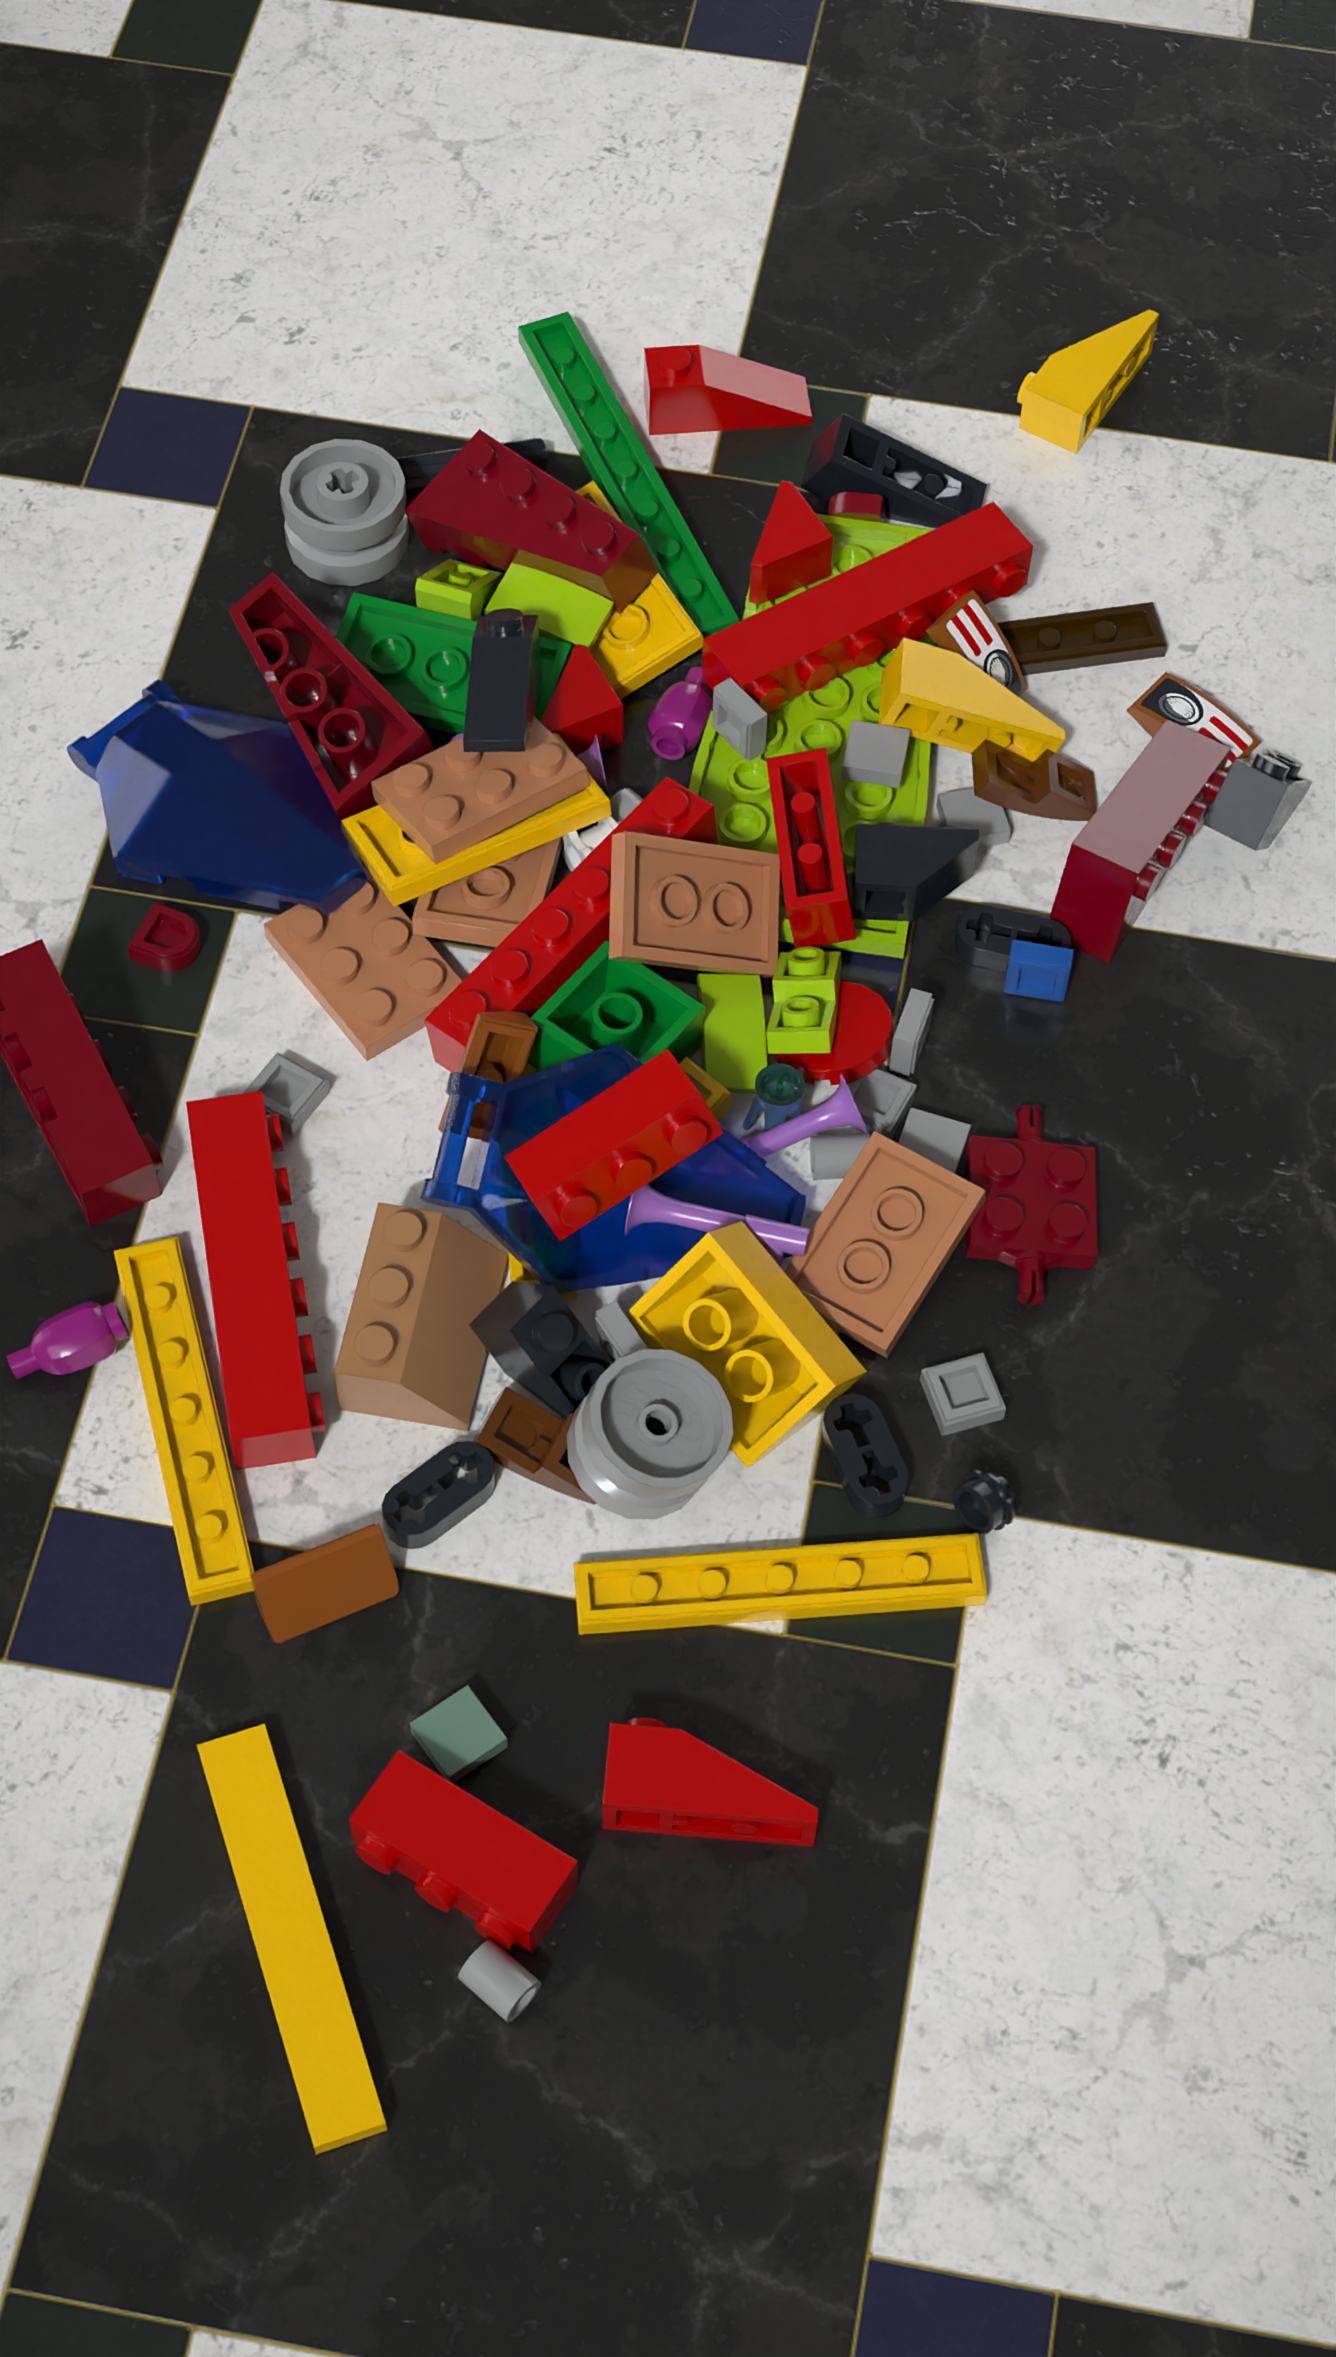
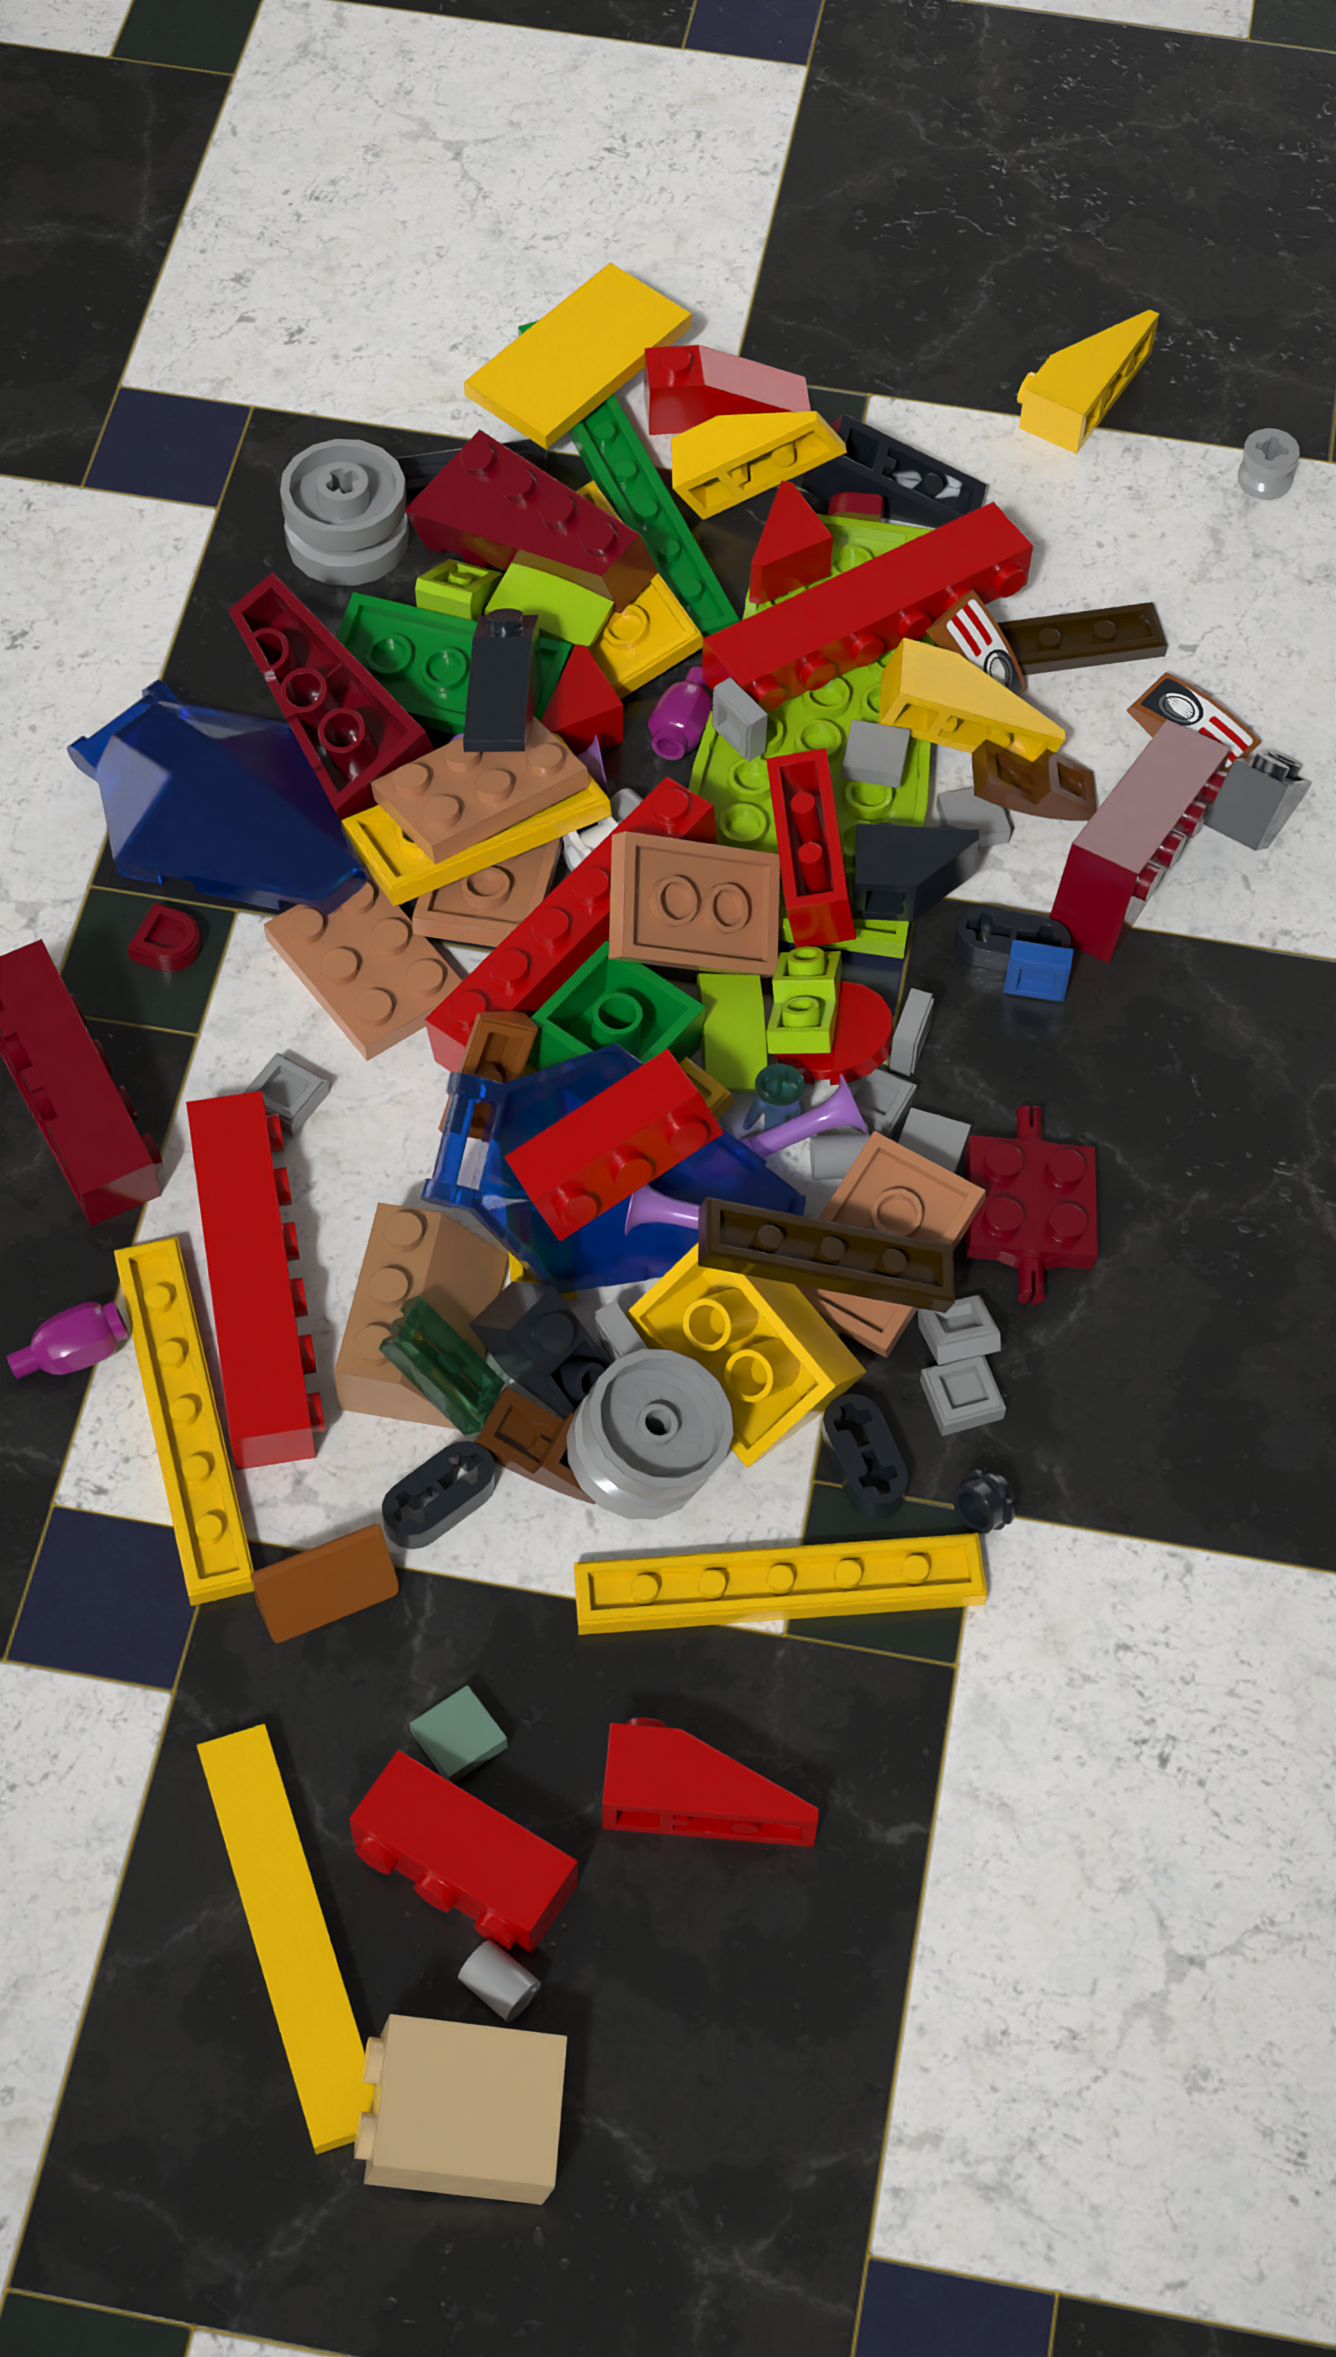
(437, 1373): none -> clear green tile
(462, 2109): none -> tan brick
(577, 355): none -> yellow tile
(746, 455): none -> yellow slope
(825, 1255): none -> dark brown tile
(961, 1331): none -> light grey tile
(1268, 464): none -> light grey wheel

